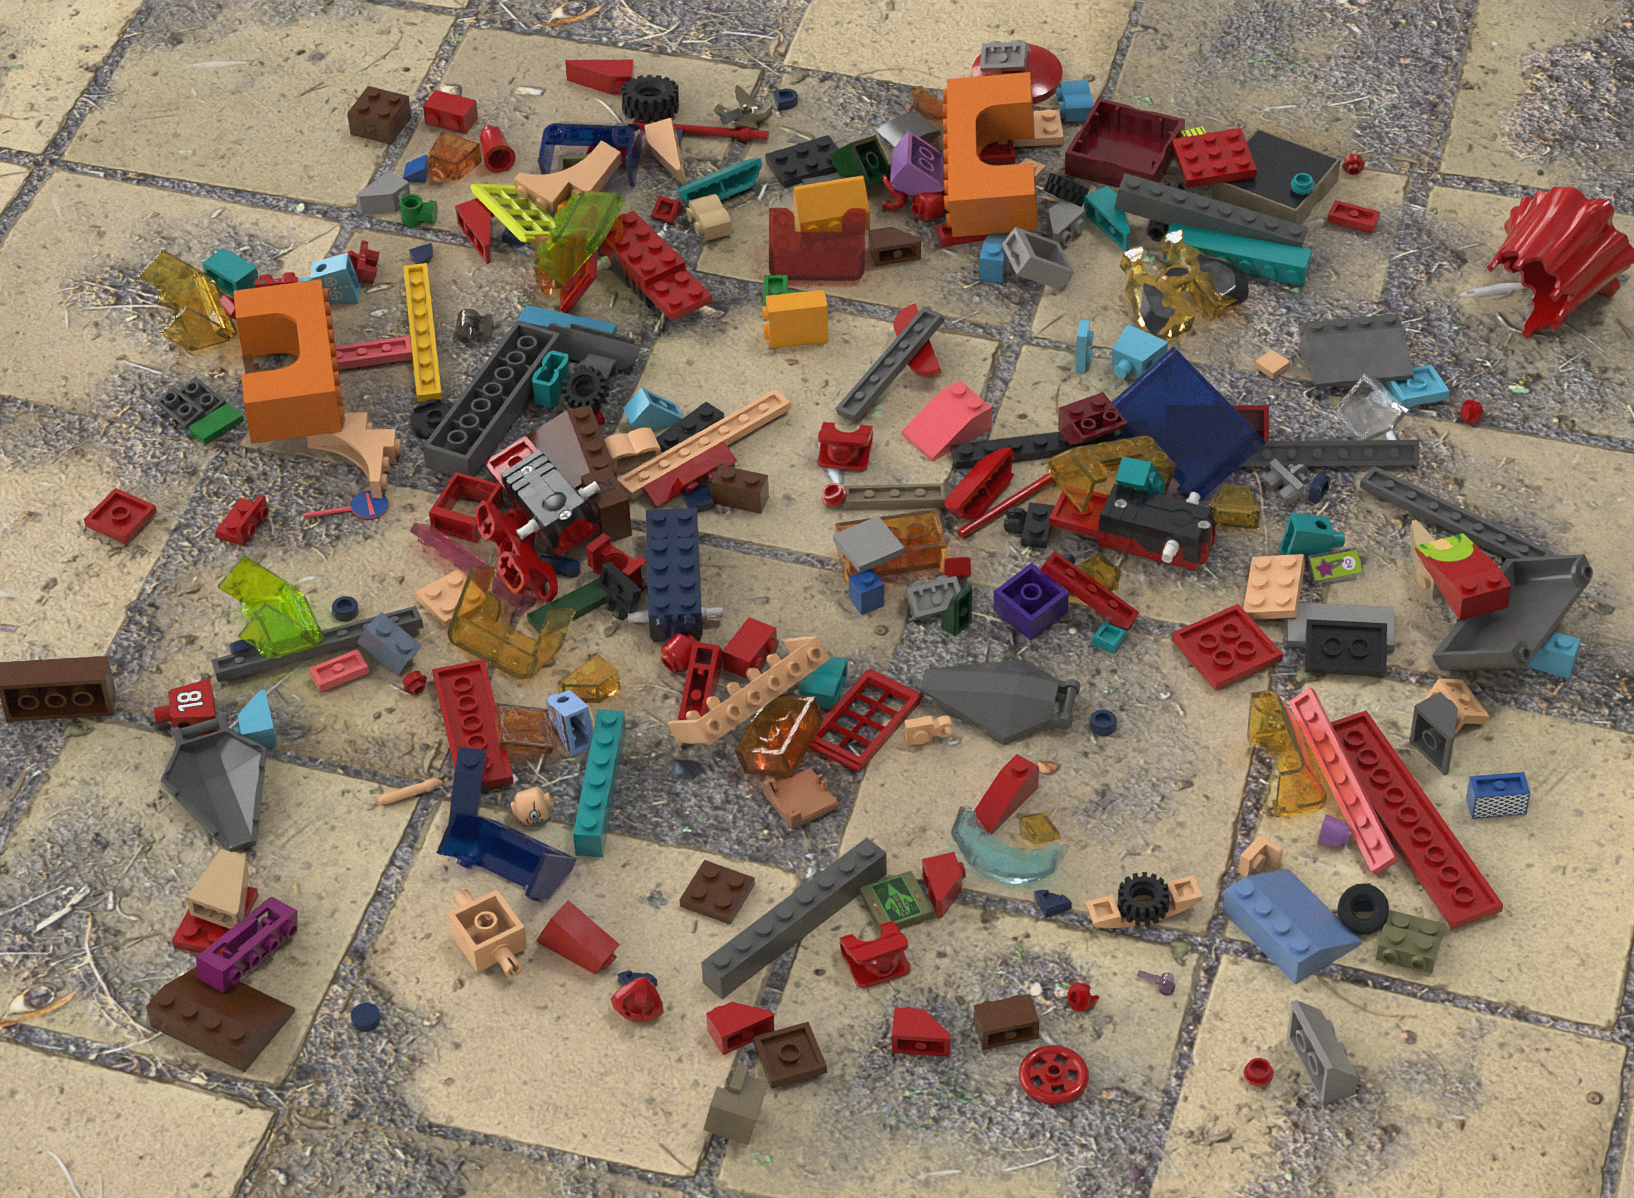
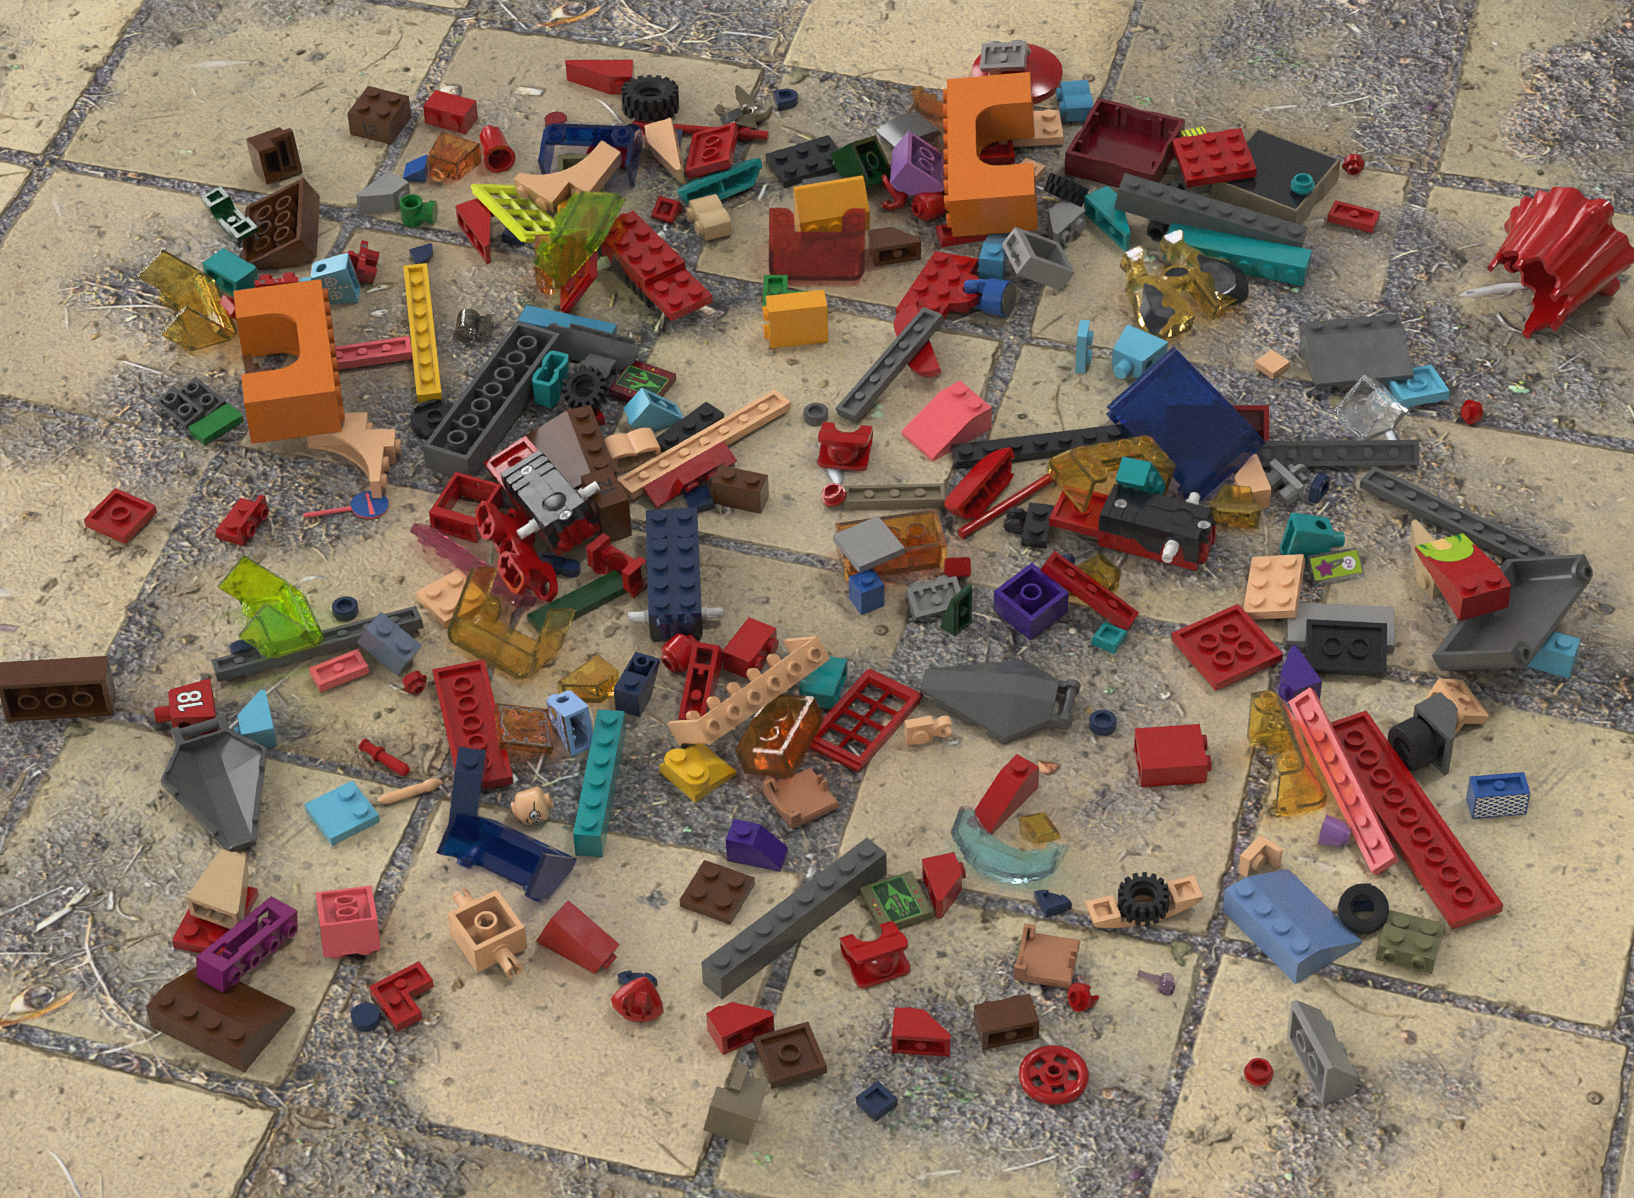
(228, 215): none -> dark green slope
(274, 155): none -> reddish brown plate
(286, 228): none -> reddish brown slope
(342, 813): none -> medium azure plate
(348, 922): none -> coral slope
(379, 754): none -> red piece
(396, 993): none -> red plate
(554, 117): none -> dark red tile
(621, 592): black hinge -> none
(636, 684): none -> dark blue slope
(640, 376): none -> tile
(696, 770): none -> yellow slope
(712, 150): none -> red plate
(754, 846): none -> dark purple slope
(815, 414): none -> dark grey tile
(876, 1101): none -> dark blue tile
(951, 285): none -> red plate
(1046, 959): none -> nougat piece
(1089, 419): dark red slope -> none
(1171, 755): none -> red brick
(1254, 476): none -> light nougat slope
(1297, 676): none -> dark purple slope
(1414, 743): none -> black tyre

